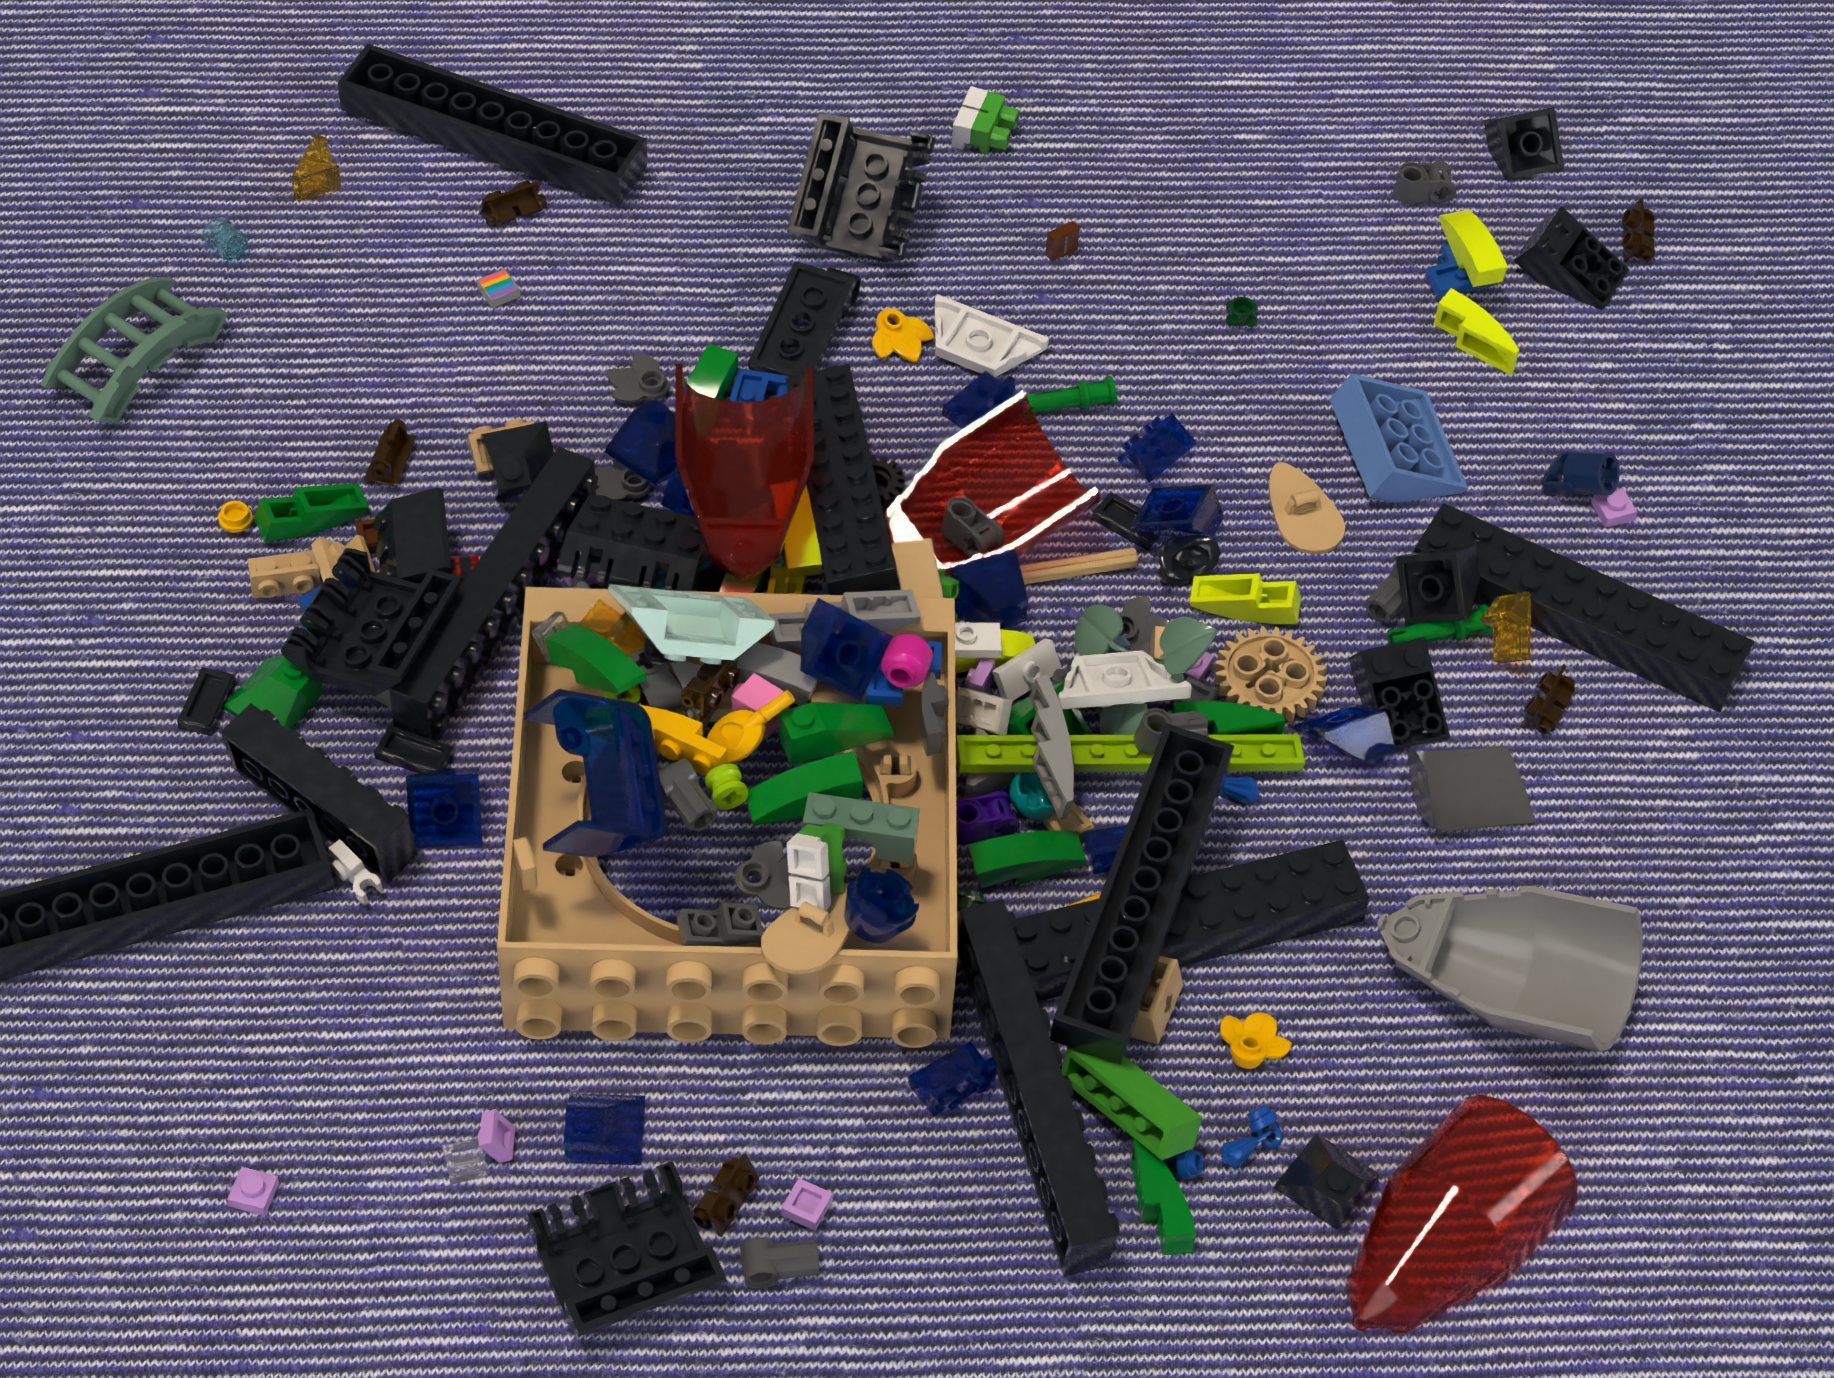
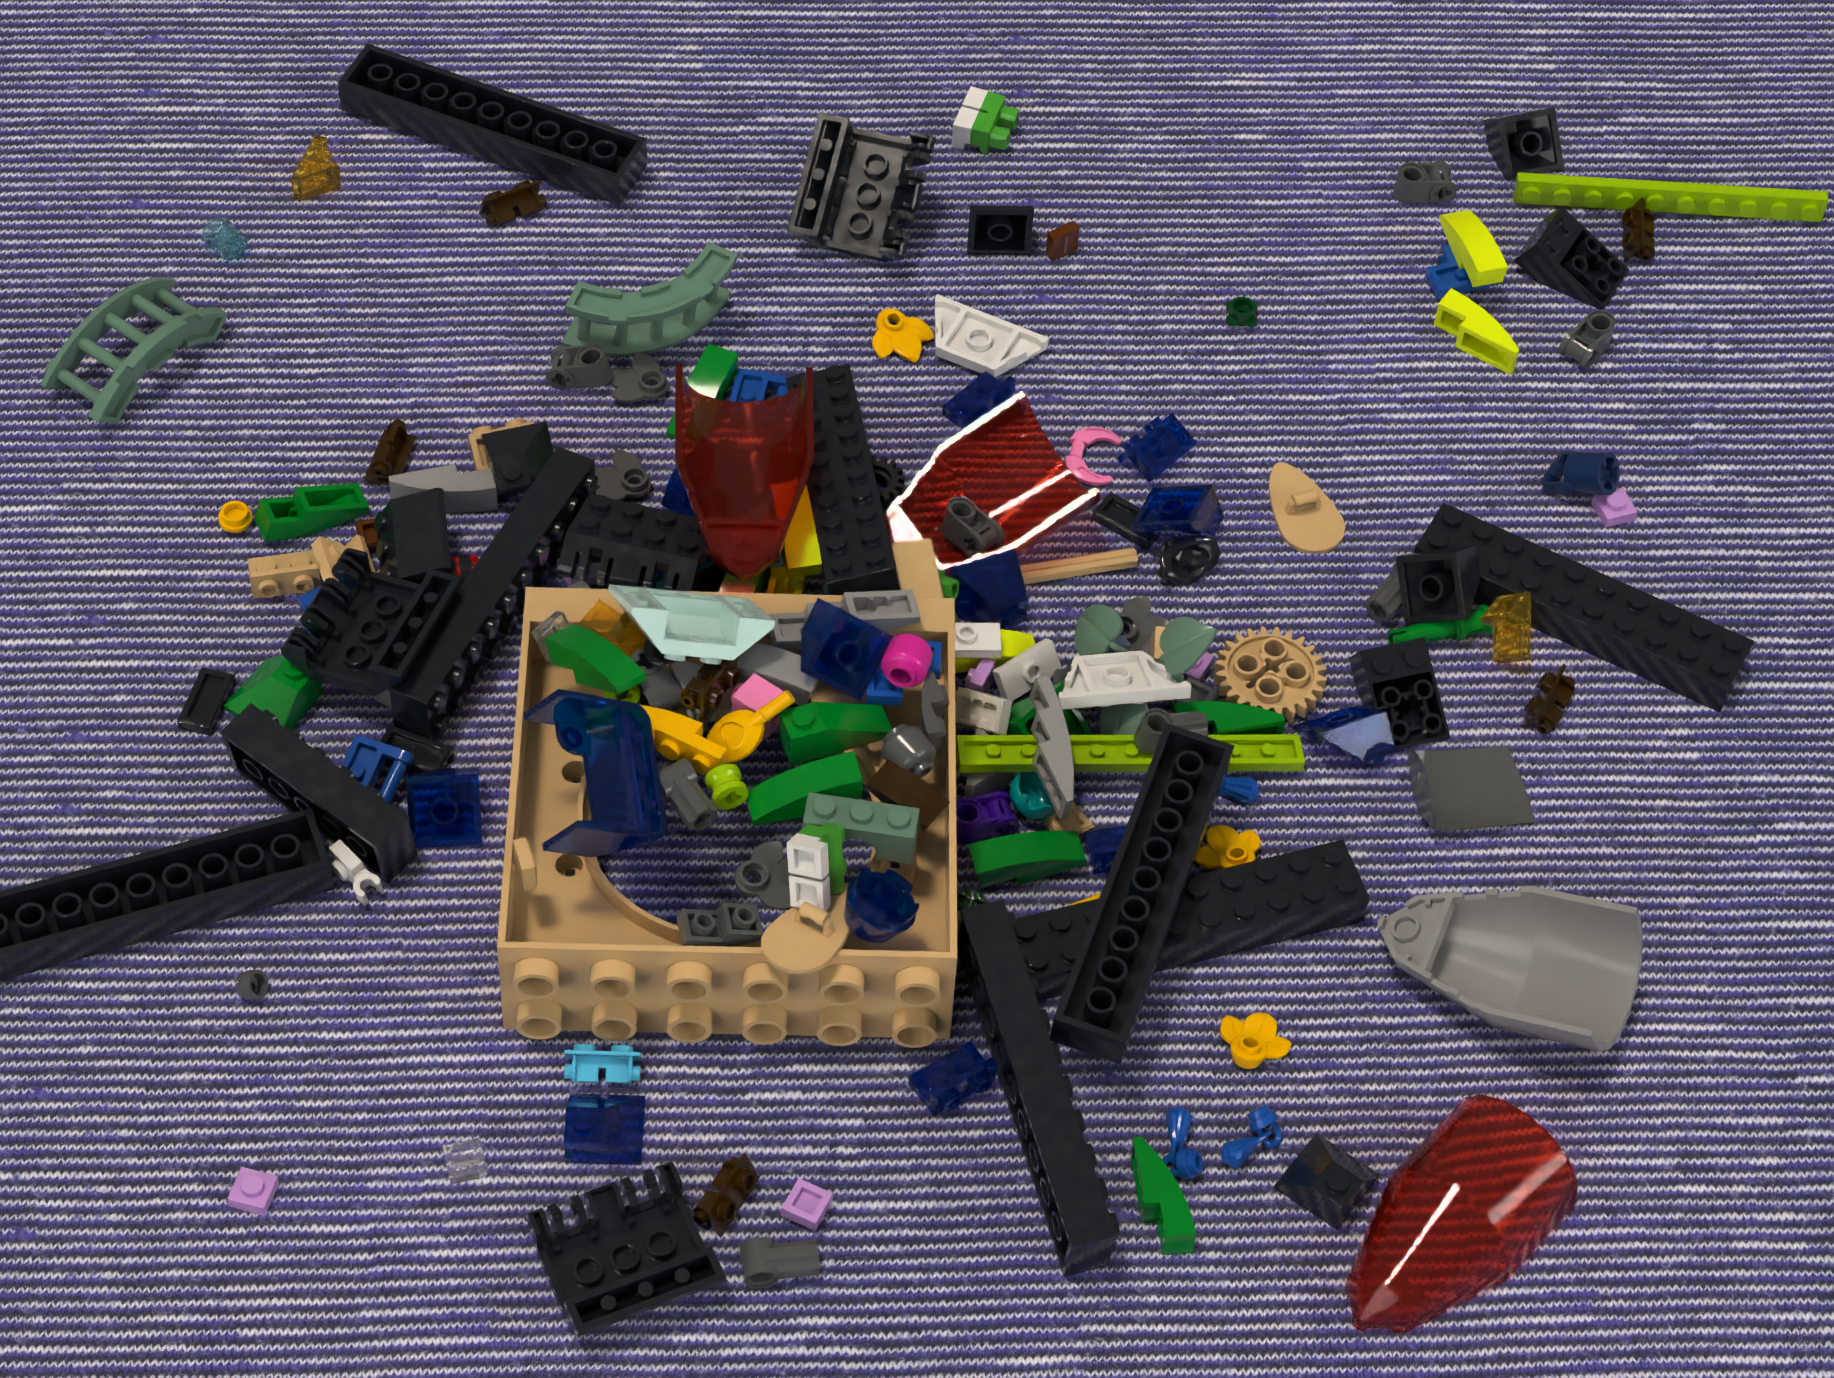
(255, 979): none -> dark grey hinge
(367, 759): none -> blue plate
(462, 492): none -> light grey slope
(496, 1136): lavender plate -> none
(498, 288): tile -> none
(581, 365): none -> dark grey piece
(588, 1061): none -> medium azure hinge
(647, 442): clear blue slope -> none
(664, 311): none -> sand green fence
(808, 295): black hinge -> none
(902, 787): none -> dark brown slope
(909, 749): none -> dark grey head
(1000, 229): none -> black slope
(1080, 395): green pin -> none
(1080, 440): none -> bright pink piece
(1134, 1102): bright green brick -> none
(1159, 1001): tan brick -> none
(1227, 847): none -> yellow plate
(1247, 598): neon yellow slope -> none
(1396, 440): medium blue slope -> none
(1589, 338): none -> dark grey piece
(1670, 197): none -> lime plate

